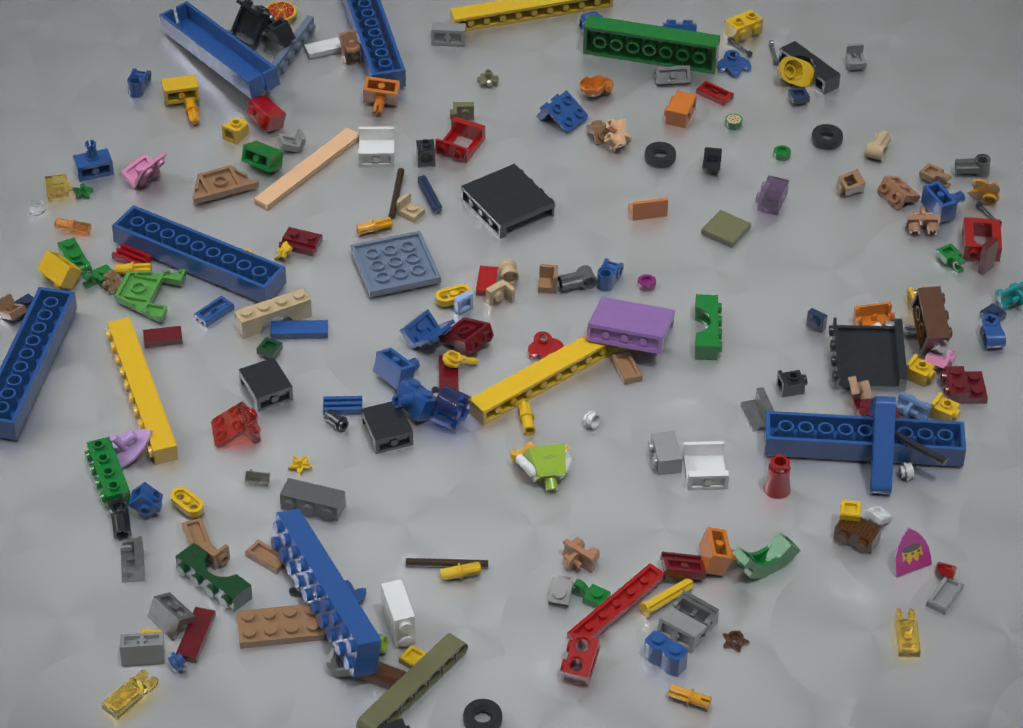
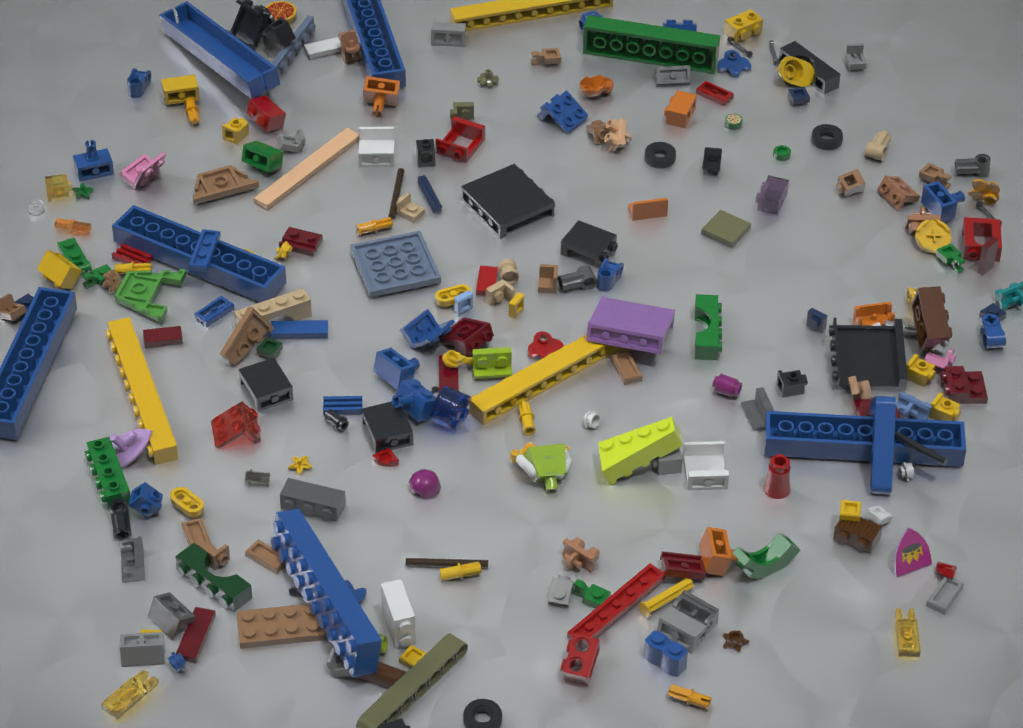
(204, 250): none -> blue tile
(247, 333): none -> medium nougat wing
(385, 458): none -> red tile
(425, 483): none -> magenta hair
(492, 363): none -> lime bracket
(516, 305): none -> yellow tile
(548, 55): none -> medium nougat plate
(589, 242): none -> black panel
(638, 448): none -> neon yellow wedge
(646, 282): magenta tile -> none
(727, 385): none -> magenta brick
(932, 235): none -> yellow tile

